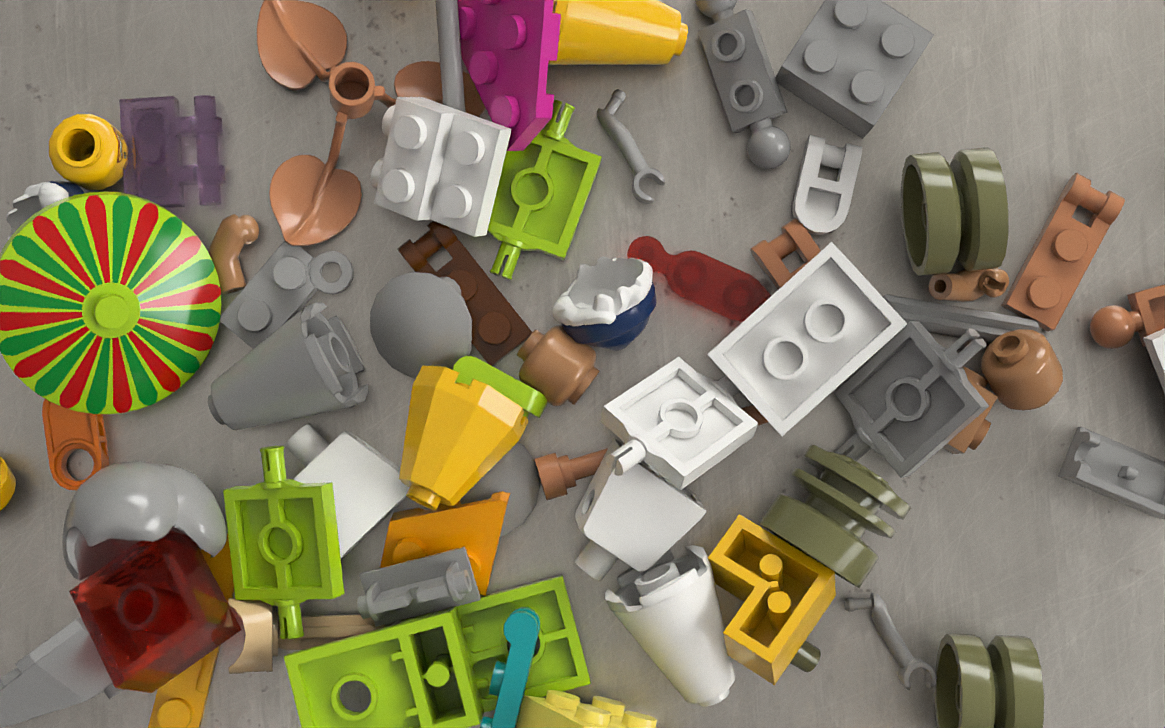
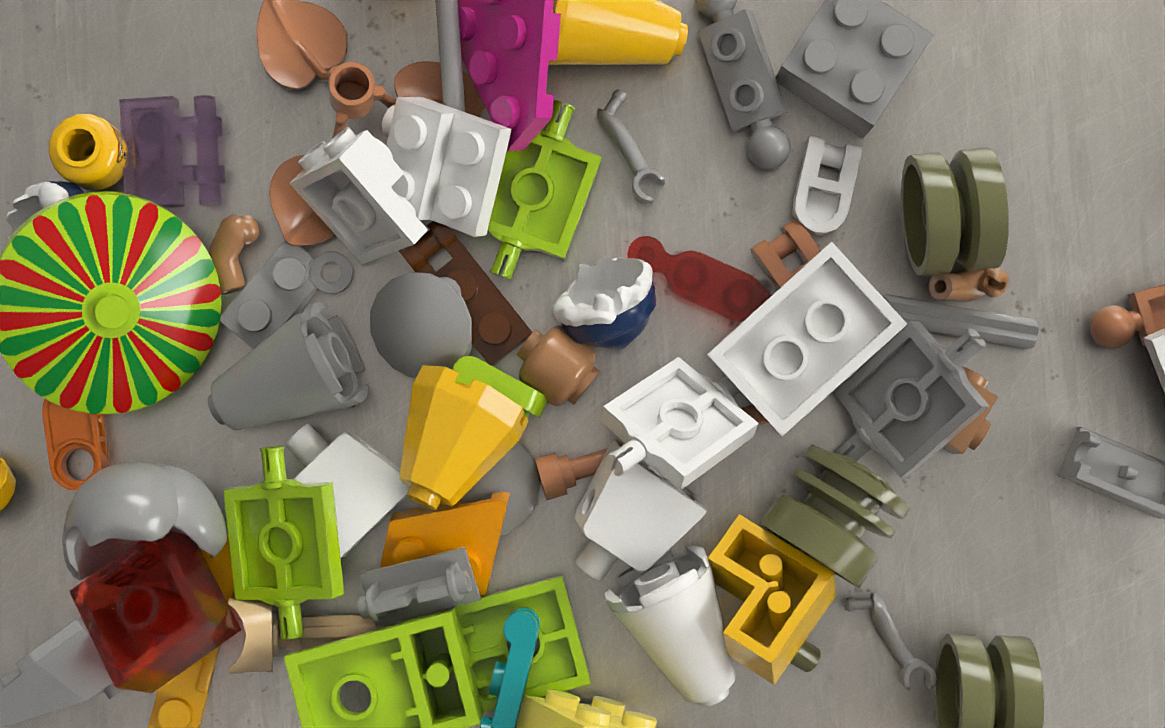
(352, 194): none -> white plate
(1023, 372): medium nougat head -> none
(1062, 253): nougat plate -> none

